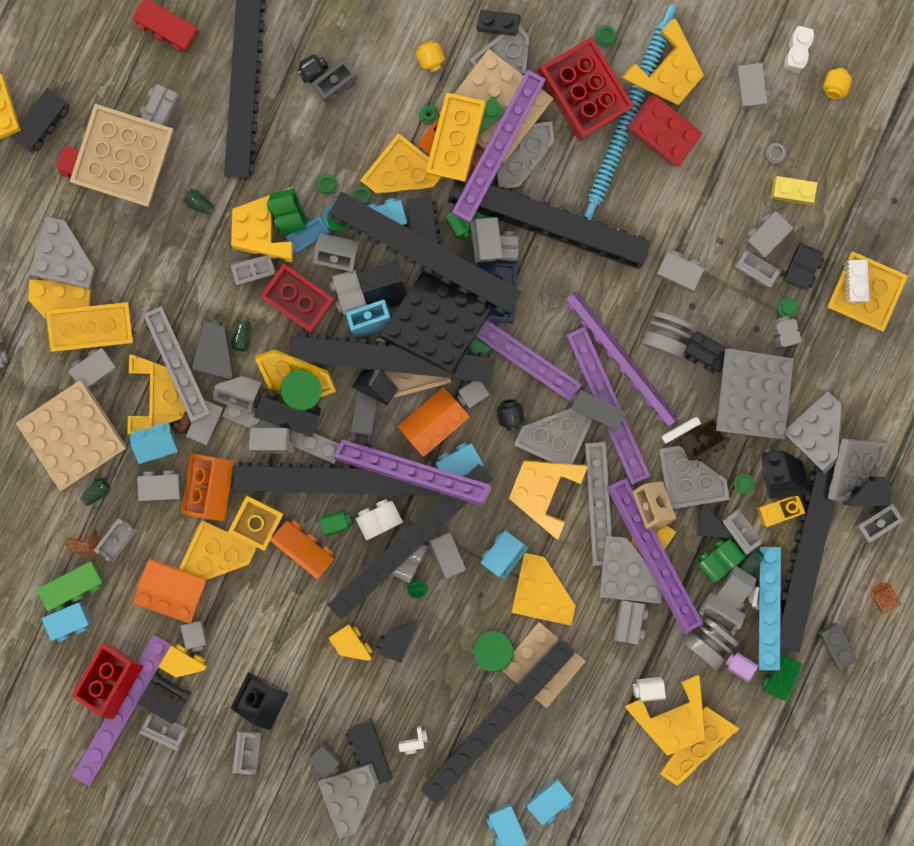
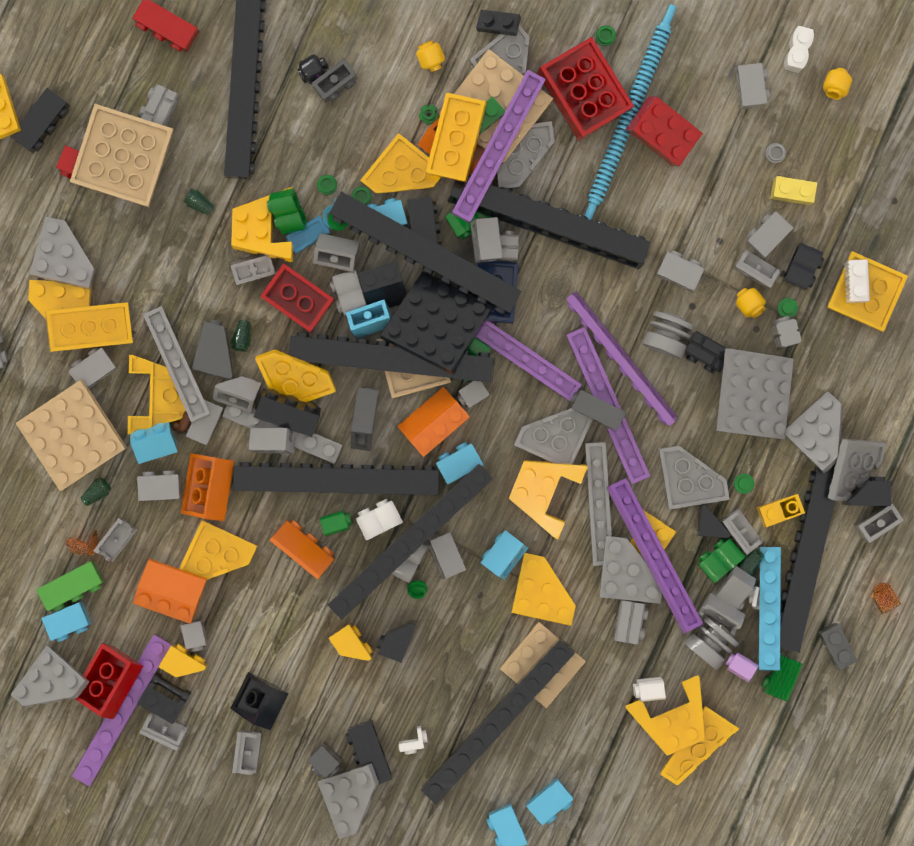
(49, 681): none -> light grey plate
(256, 522): yellow brick -> none
(300, 390): green tile -> none
(376, 385): black slope -> none
(413, 472): medium lavender plate -> none
(493, 651): green tile -> none
(510, 414): black head -> none
(654, 505): tan brick -> none
(676, 73): yellow wing -> none
(680, 430): white tile -> none
(703, 441): dark brown bracket -> none
(750, 302): none -> yellow head
(784, 475): black slope -> none

